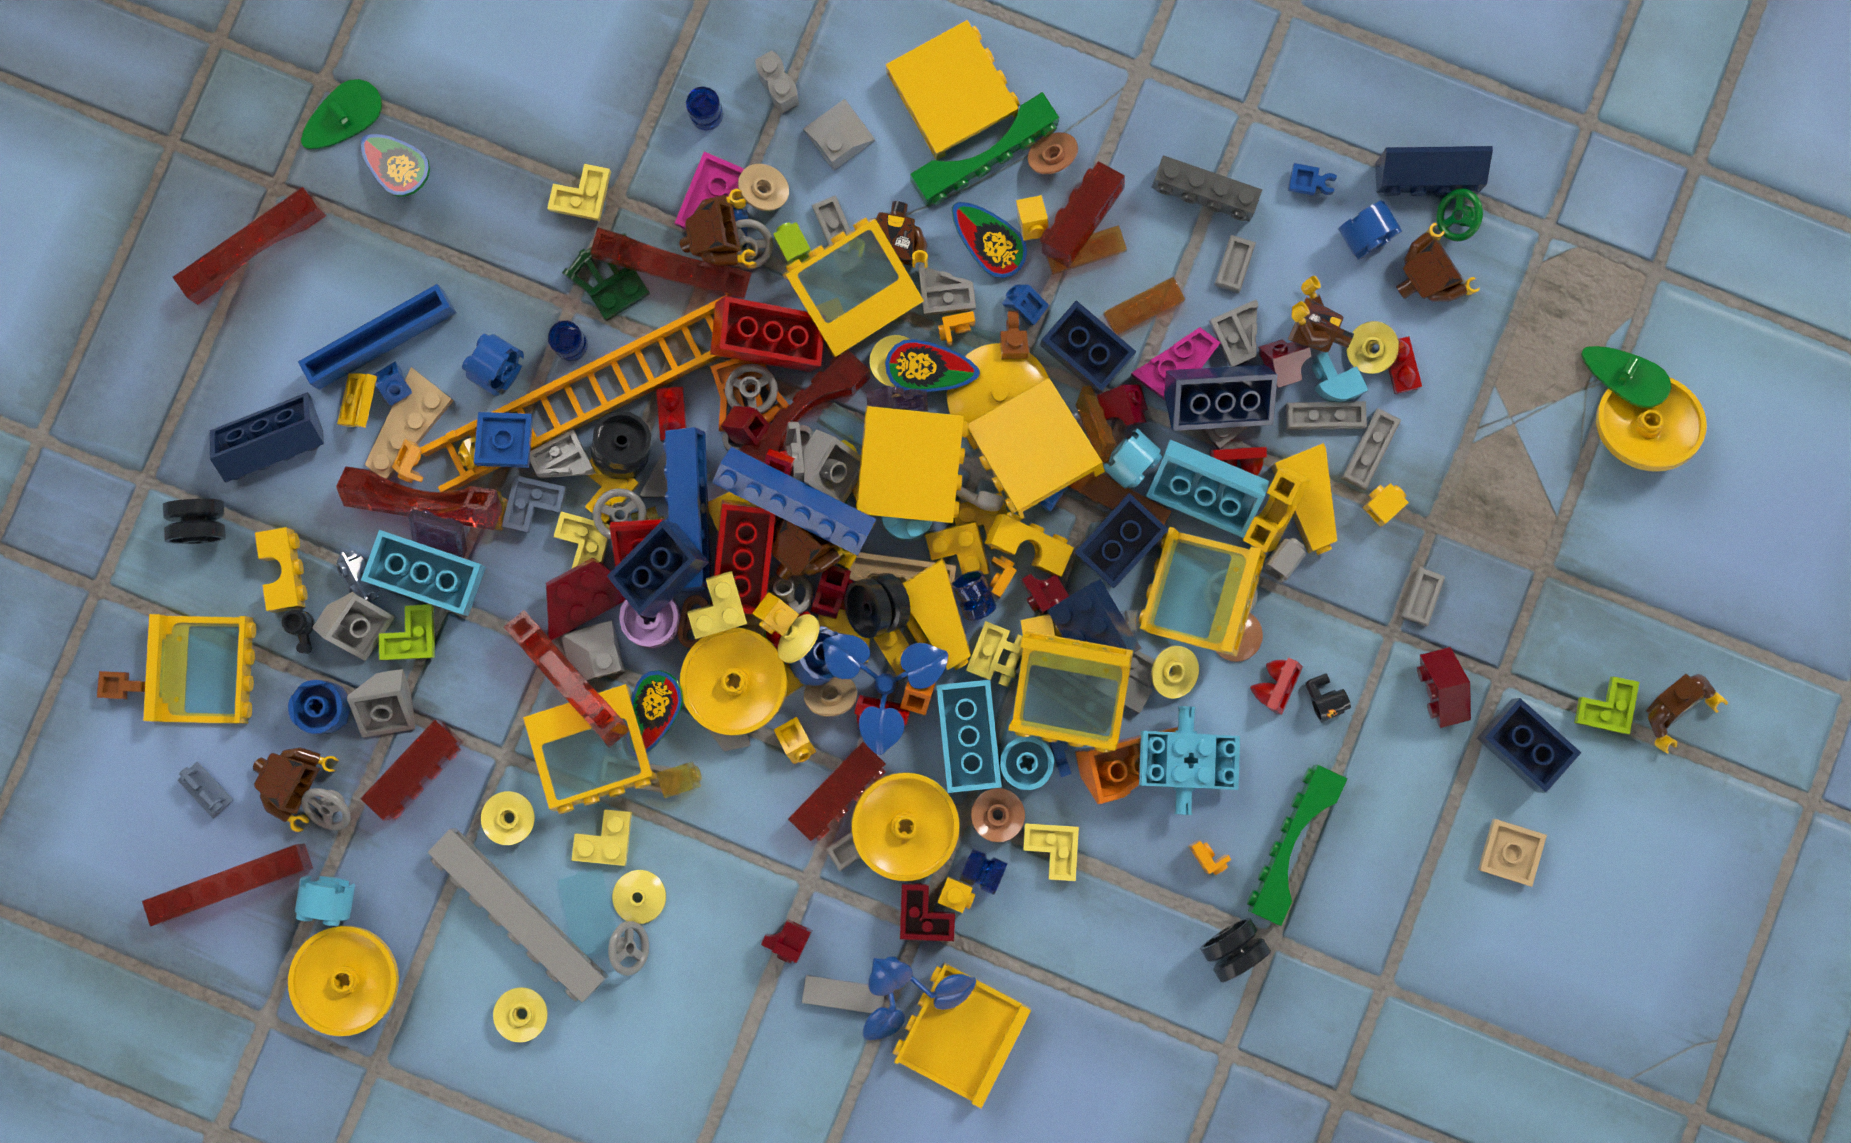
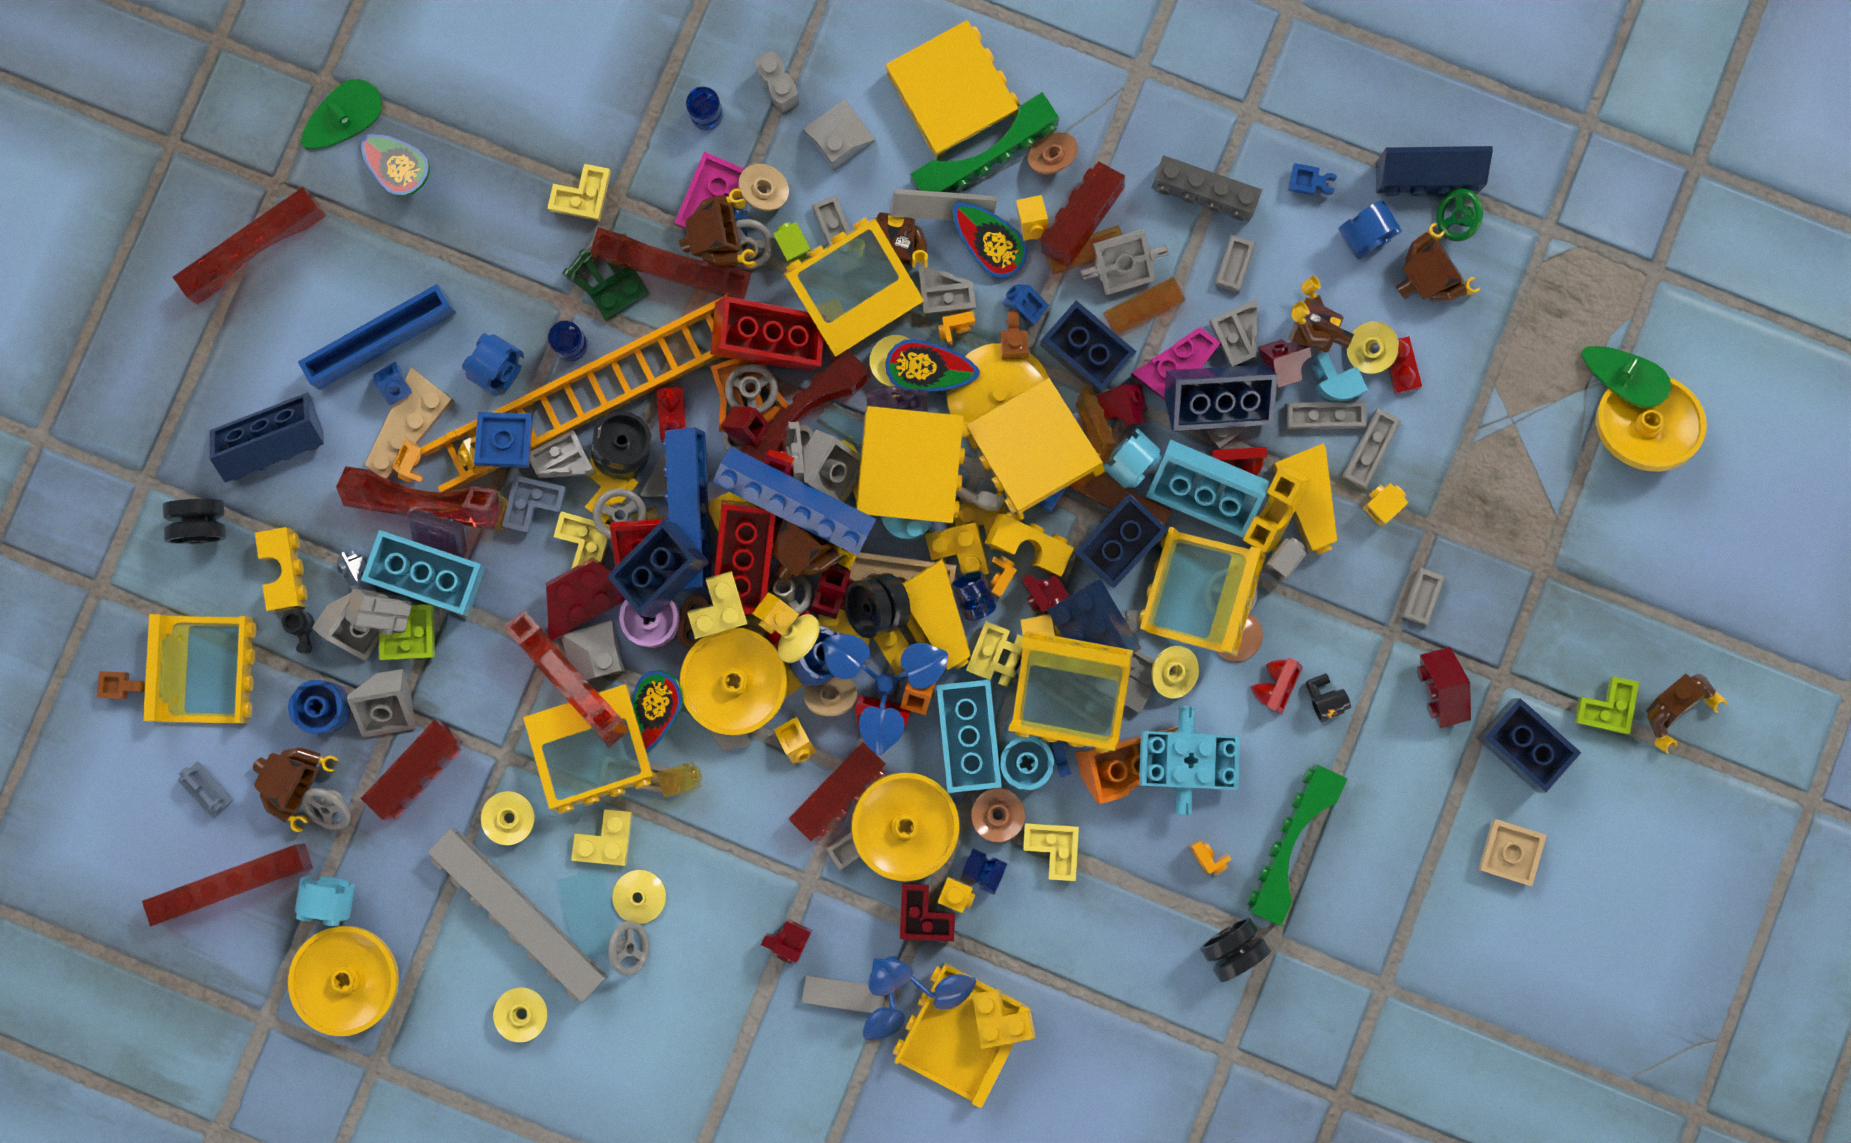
(357, 400): yellow plate -> none
(378, 611): none -> light grey brick
(934, 204): none -> light grey tile
(995, 1027): none -> yellow plate
(1124, 262): none -> light grey plate

